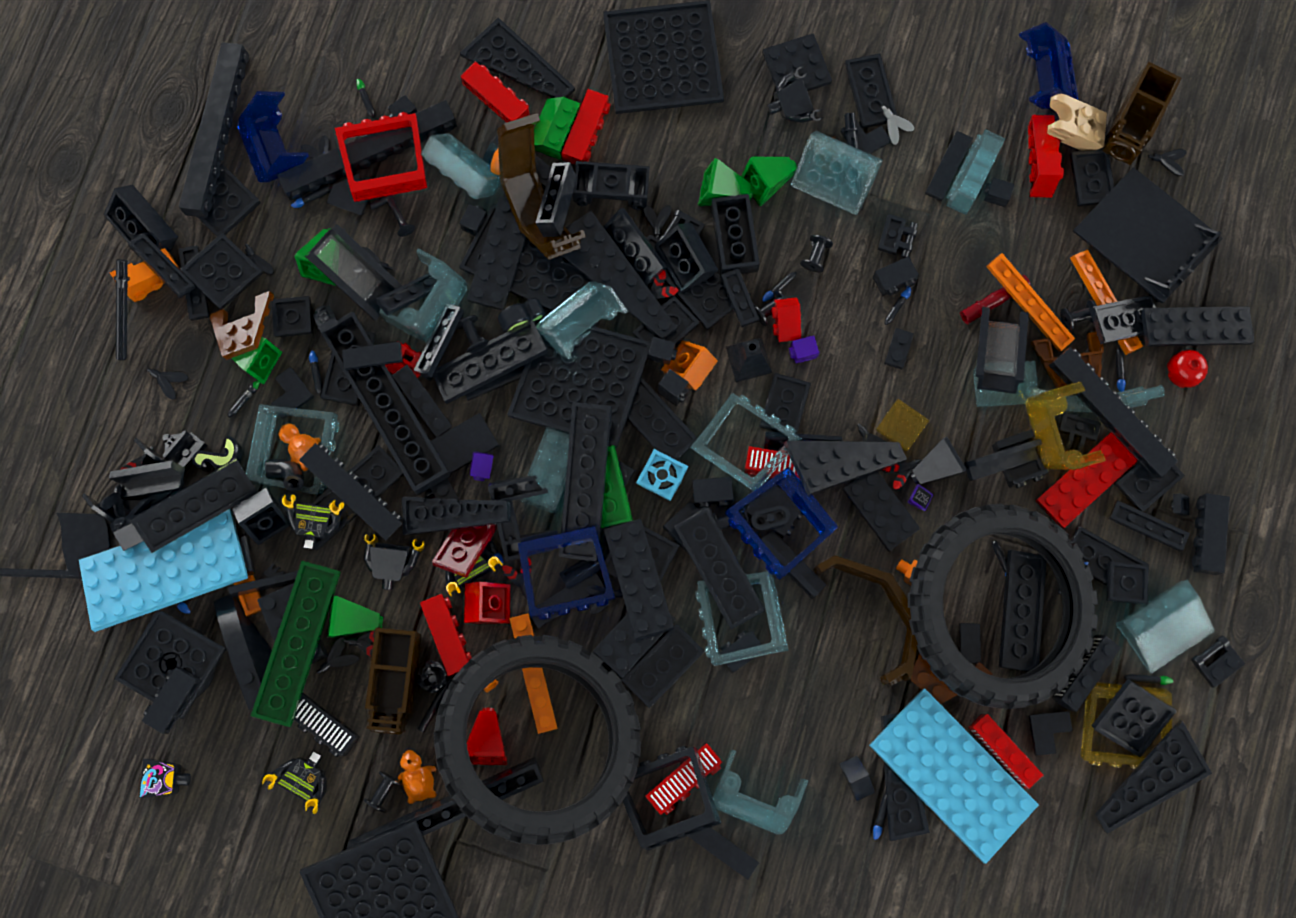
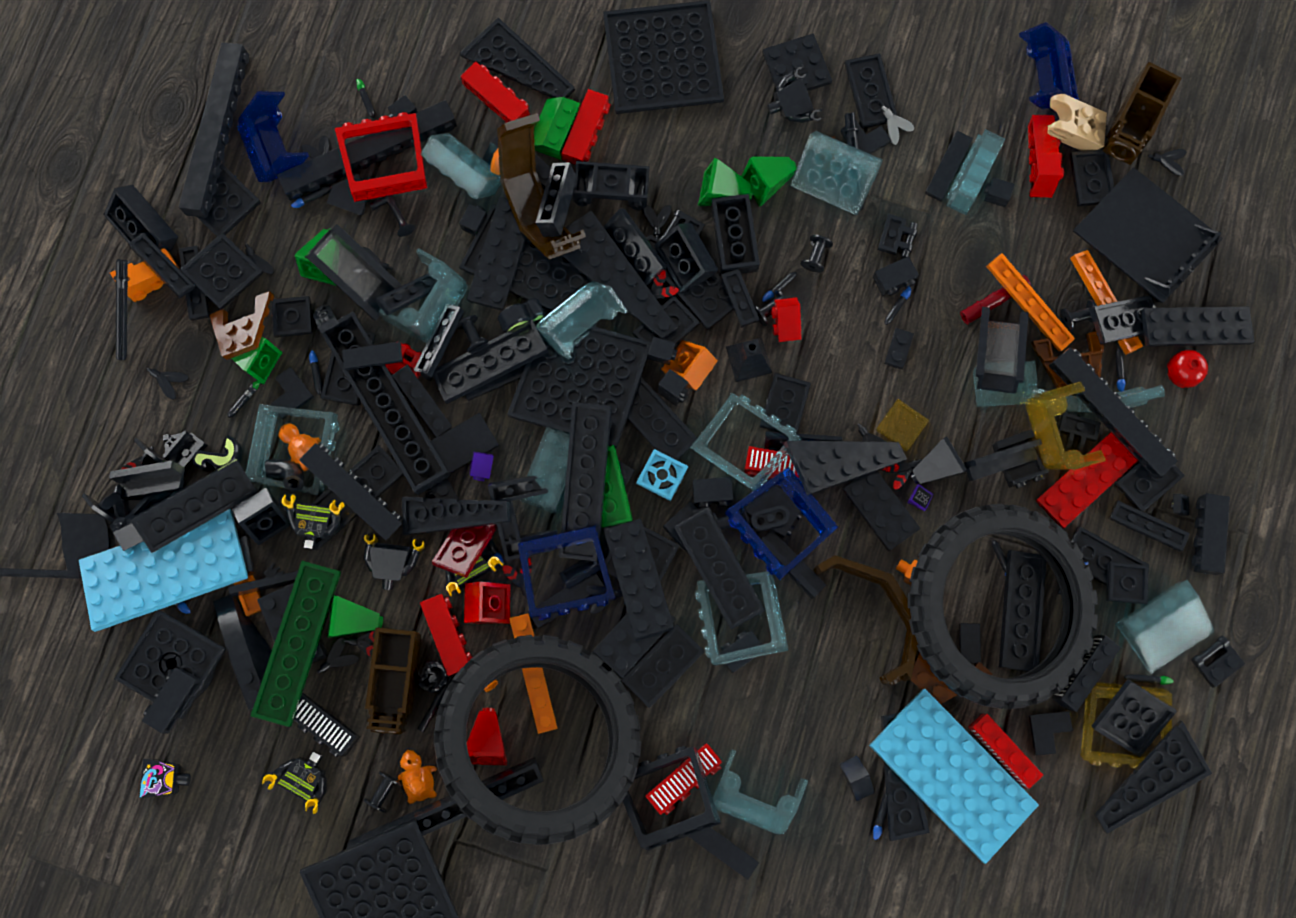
(804, 349): dark purple brick -> none

